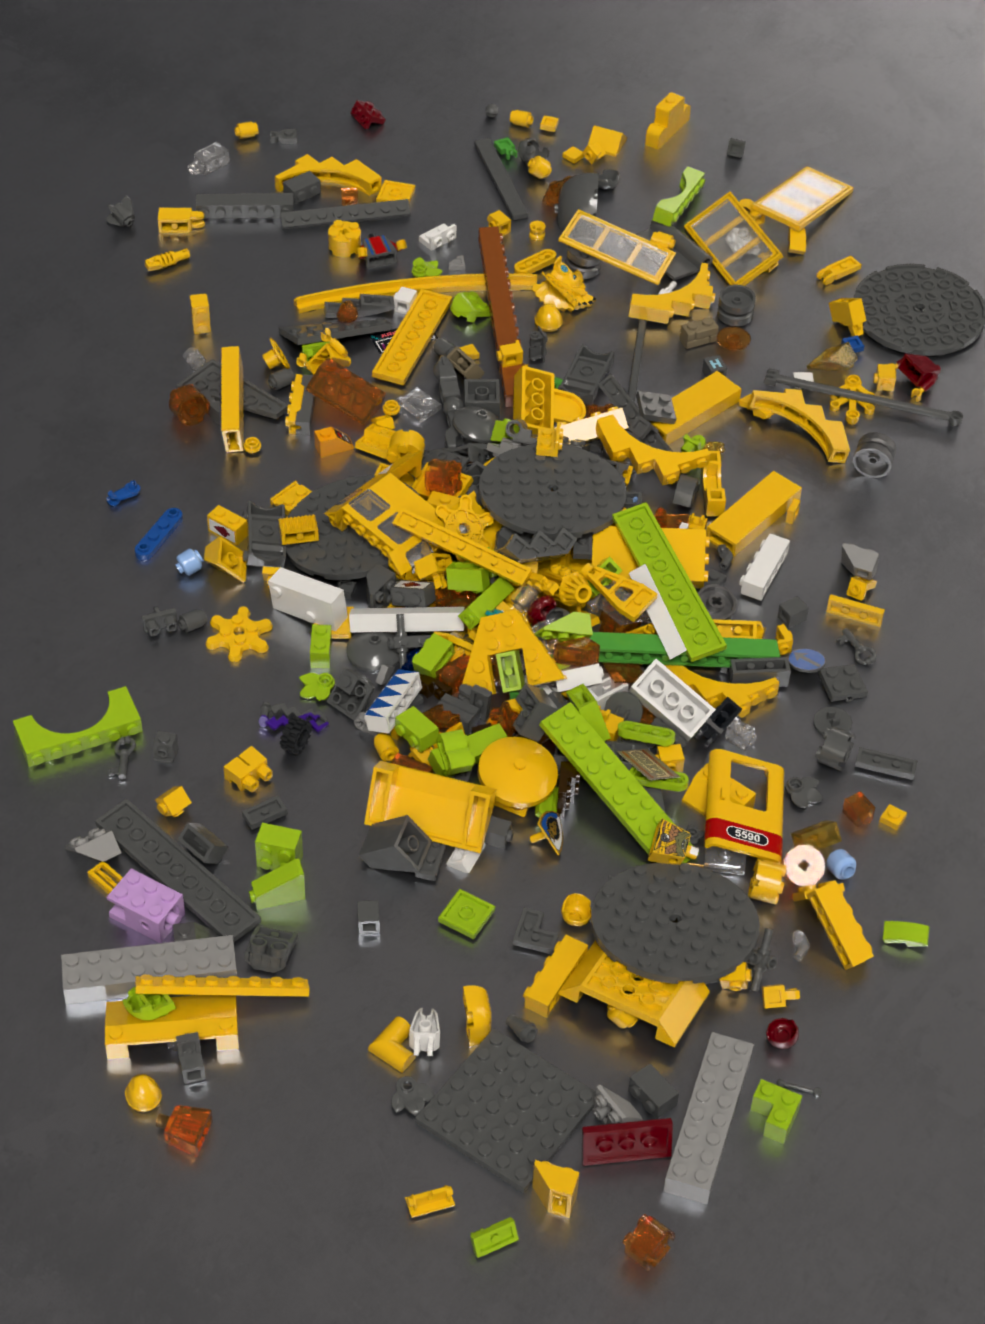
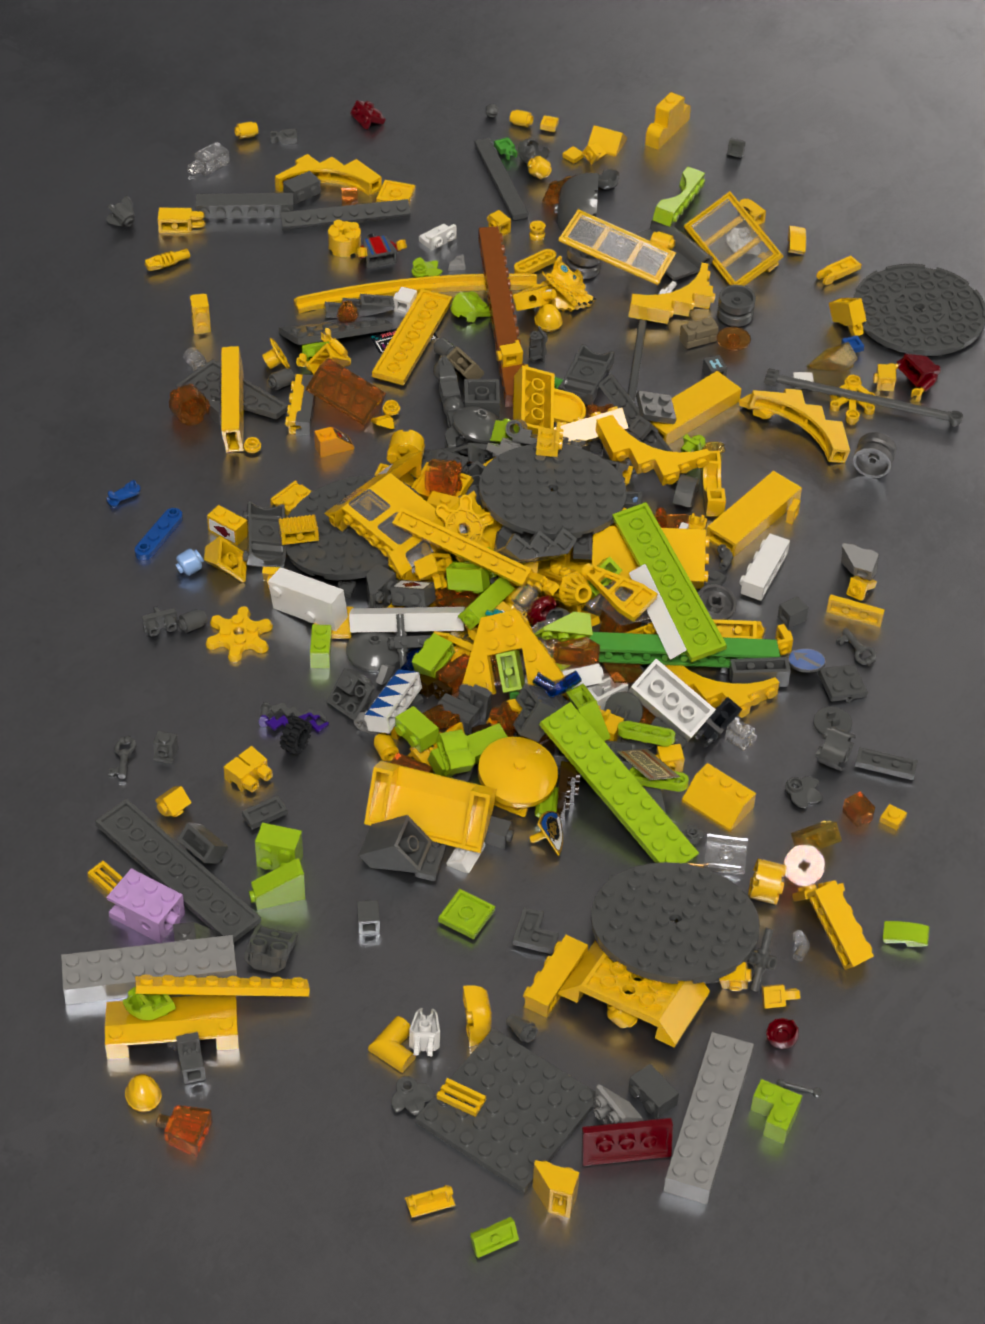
(45, 745): lime arch -> none
(97, 845): light grey slope -> none
(317, 685): lime plate -> none
(375, 440): yellow slope -> none
(422, 401): clear plate -> none
(463, 1094): none -> yellow tile
(471, 351): yellow tile -> none
(533, 297): none -> yellow torso
(559, 686): none -> clear blue arm
(576, 910): yellow hair -> none
(648, 1242): clear orange brick -> none
(671, 844): torso -> none
(738, 826): yellow piece -> none
(802, 198): clear door -> none
(841, 864): light blue head -> none

